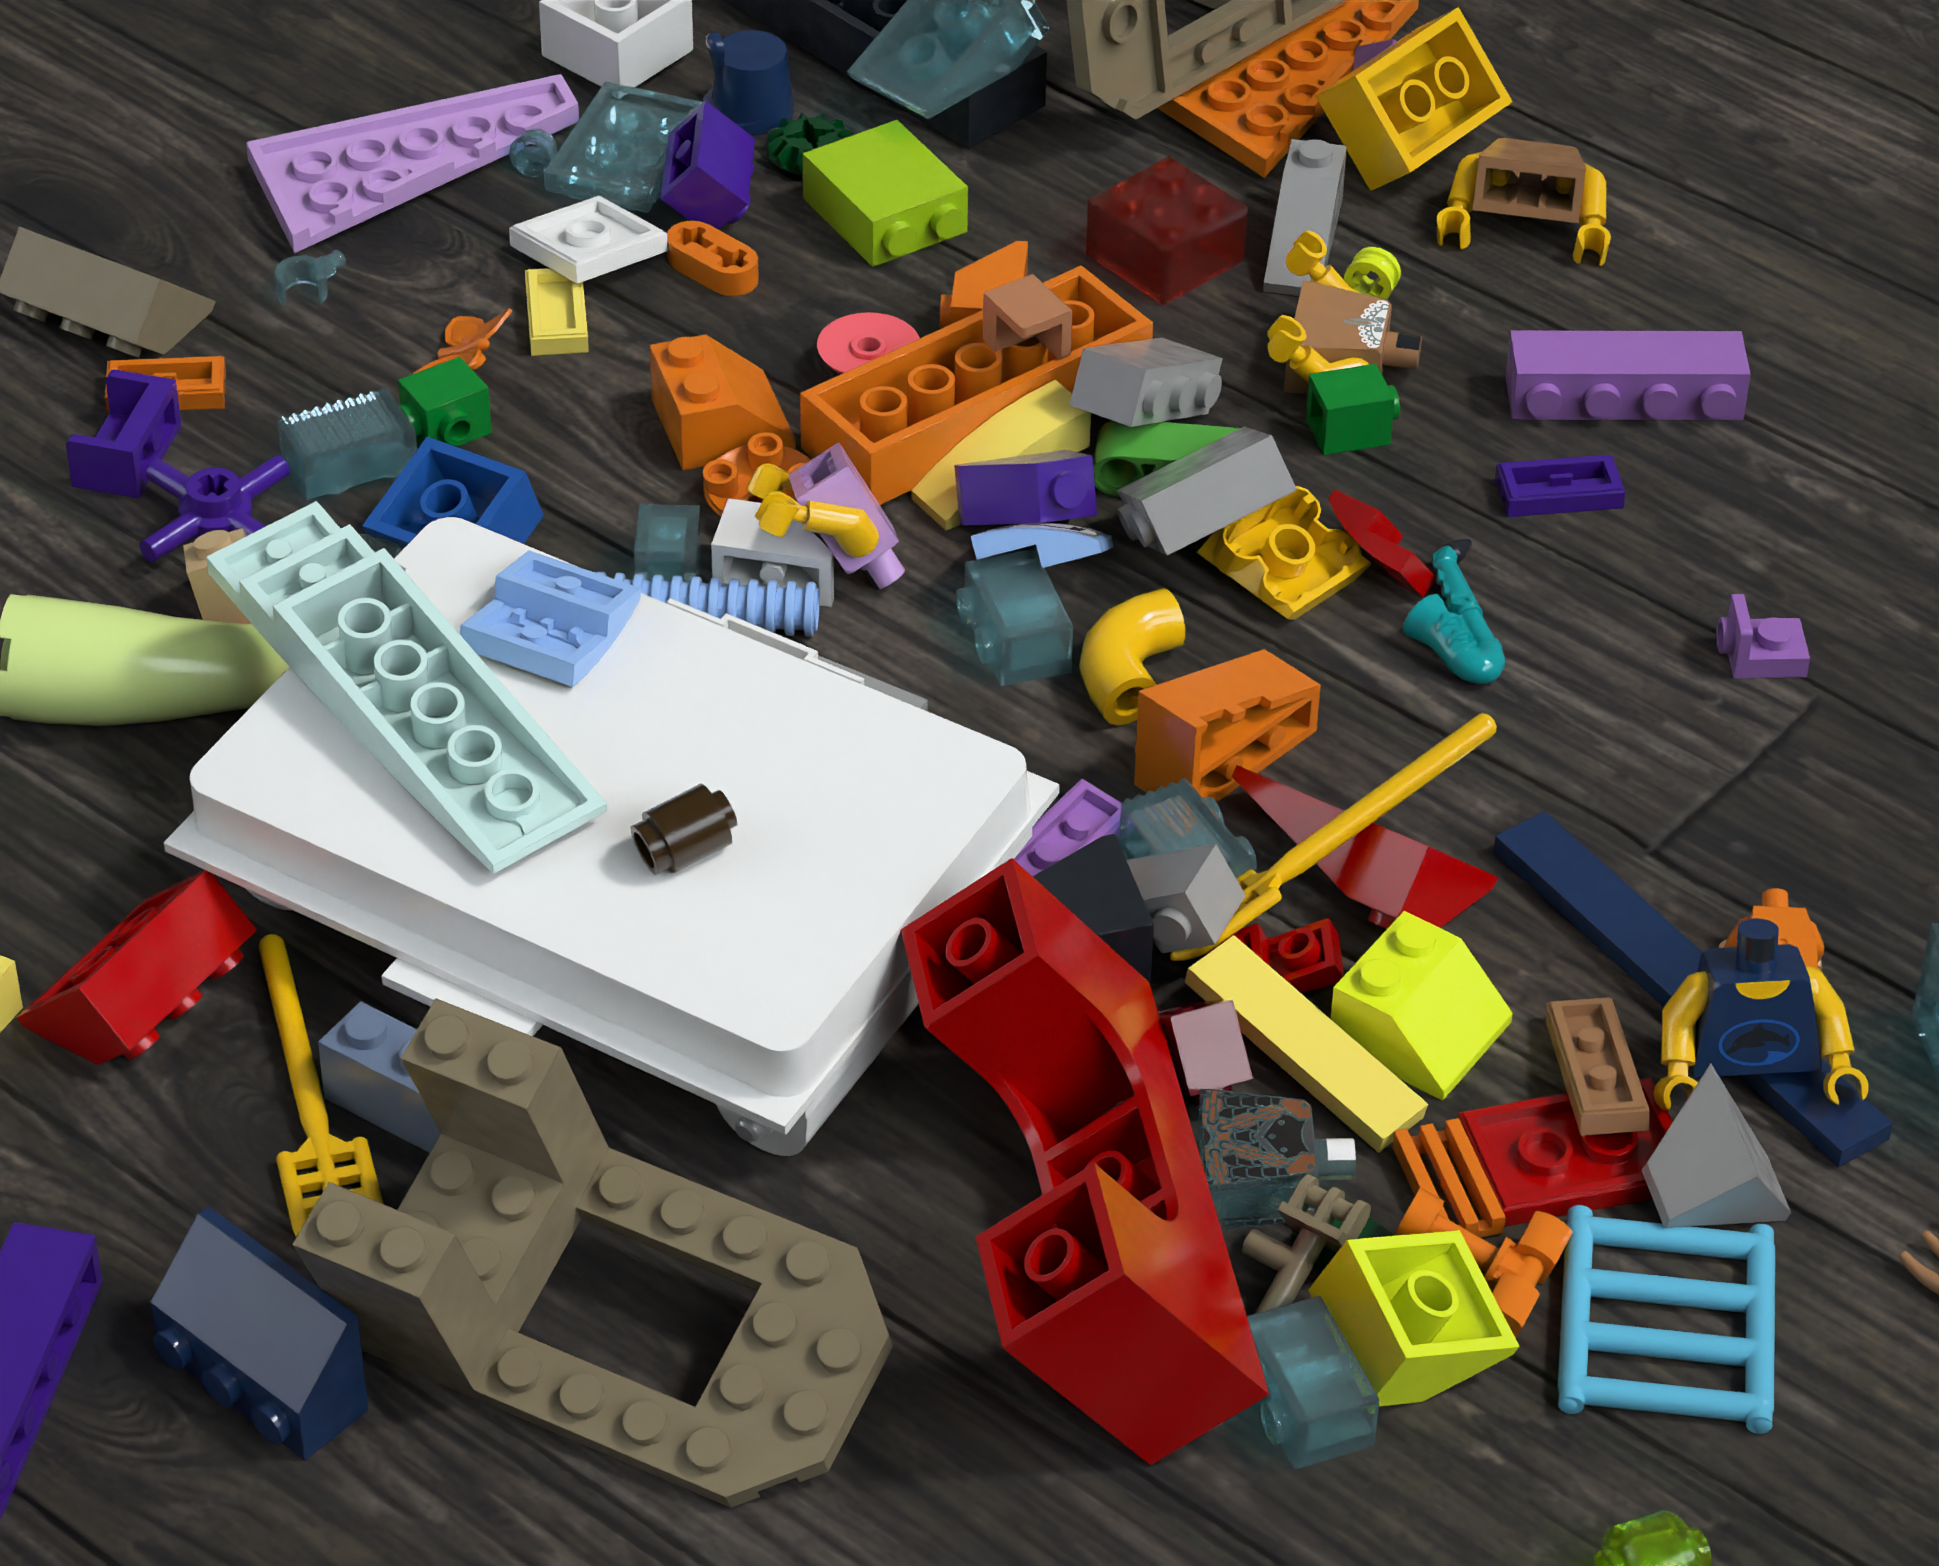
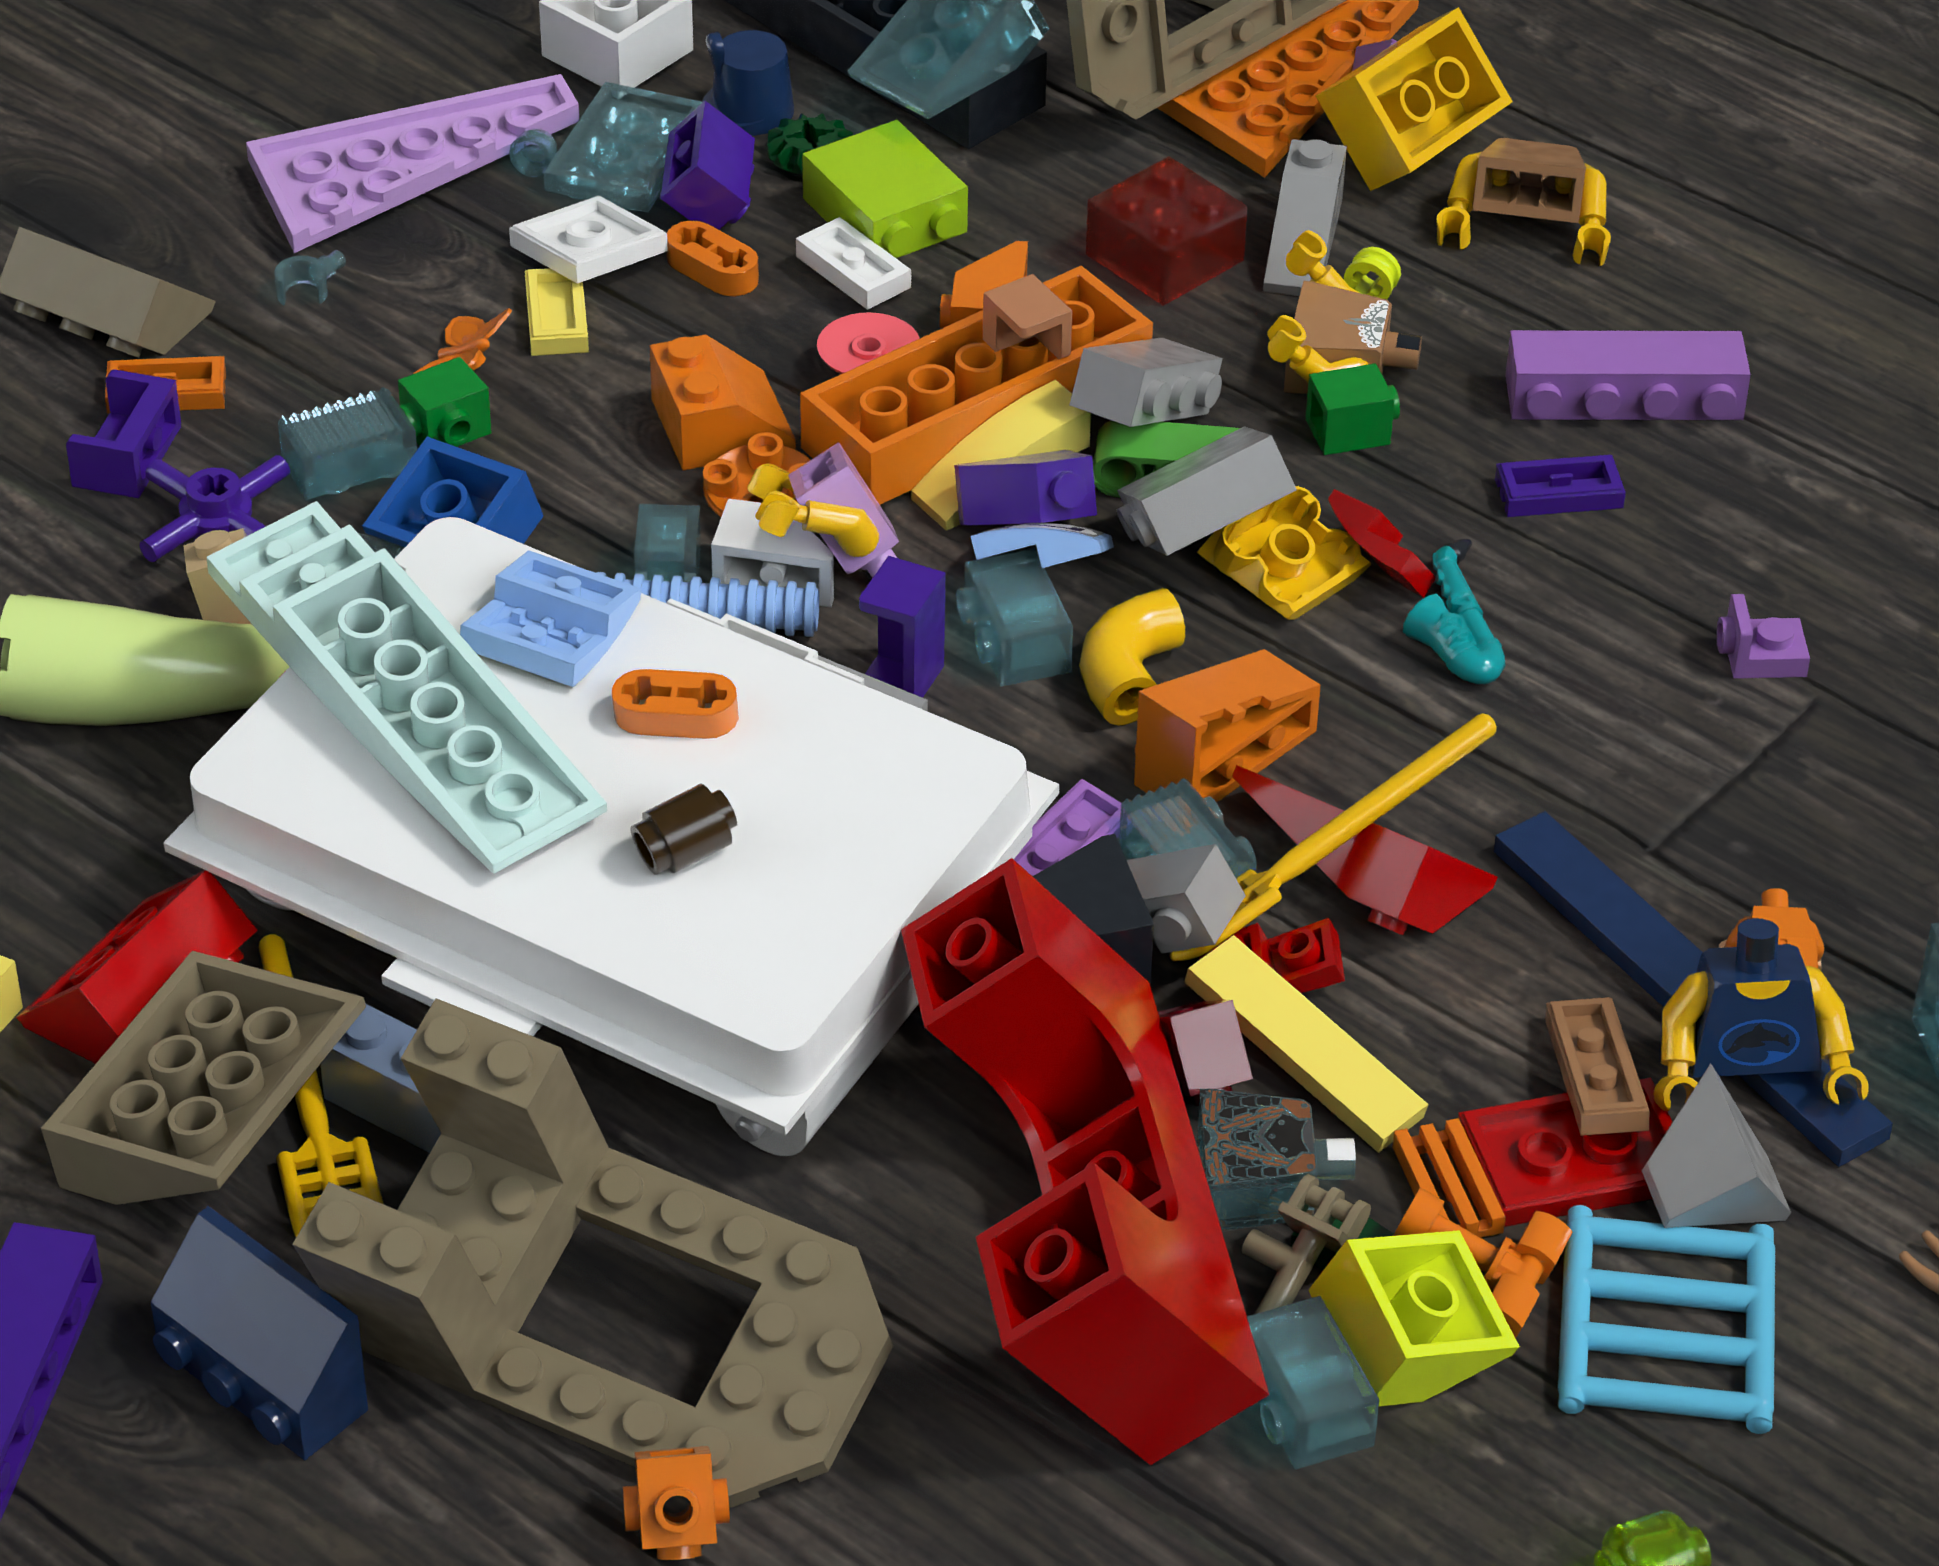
(194, 1081): none -> dark tan slope
(670, 1474): none -> orange brick
(675, 703): none -> orange beam
(853, 263): none -> white plate
(910, 624): none -> dark purple panel
(1421, 1005): neon yellow slope -> none

